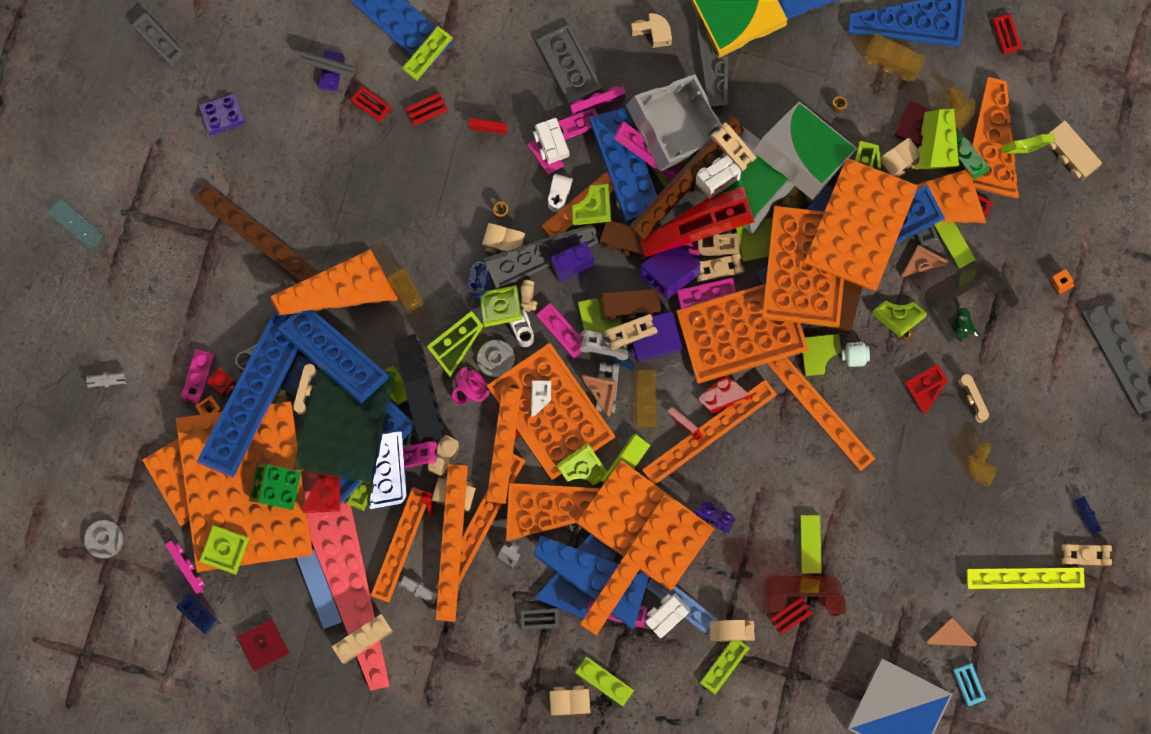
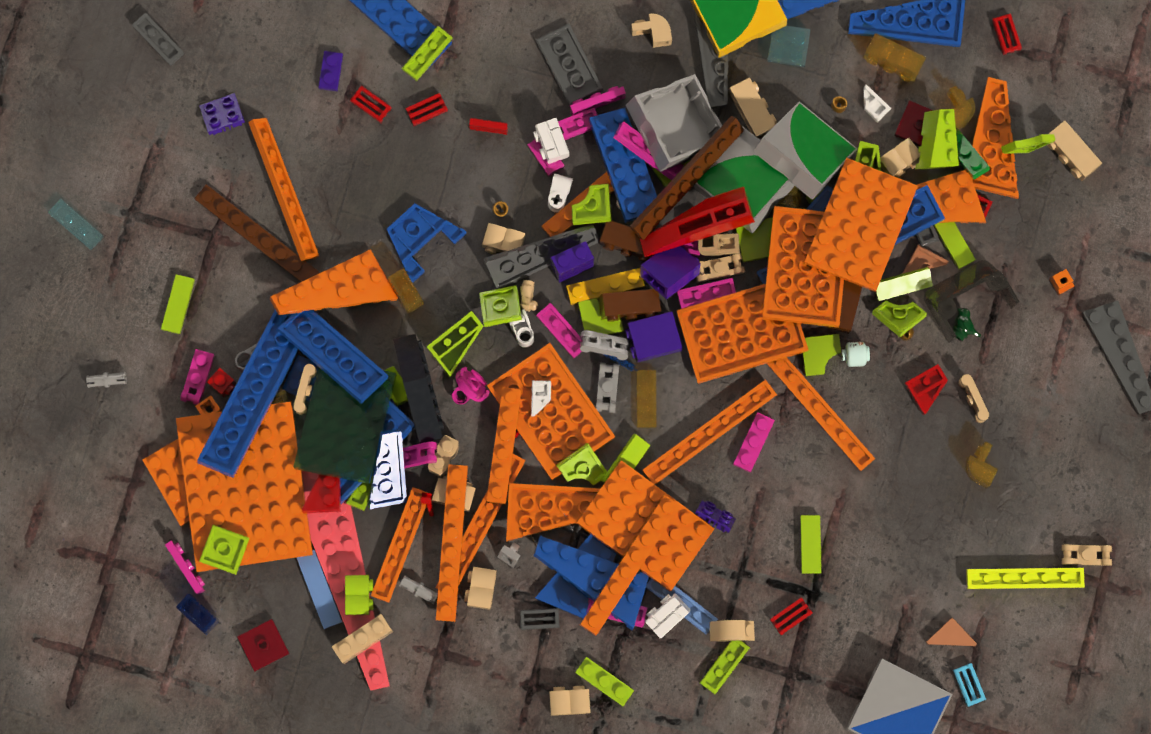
(103, 539): light grey tile -> none
(178, 304): none -> lime tile
(275, 486): green bracket -> none
(283, 189): none -> orange plate
(327, 64): dark grey axle -> none
(358, 595): none -> lime brick
(414, 231): none -> blue wing
(481, 588): none -> tan brick
(482, 279): clear blue beam -> none
(495, 358): light grey tile -> none
(603, 392): nougat tile -> none
(612, 283): none -> yellow plate
(631, 332): tan plate -> none
(687, 425): tile -> none
(717, 176): white brick -> none
(722, 394): wing -> none
(733, 146): tan plate -> none
(752, 108): none -> tan brick
(753, 442): none -> dark pink plate
(779, 587): clear red windscreen -> none
(789, 46): none -> clear light blue plate
(874, 104): none -> white tile
(904, 284): none -> tile
(1088, 515): clear blue pin -> none

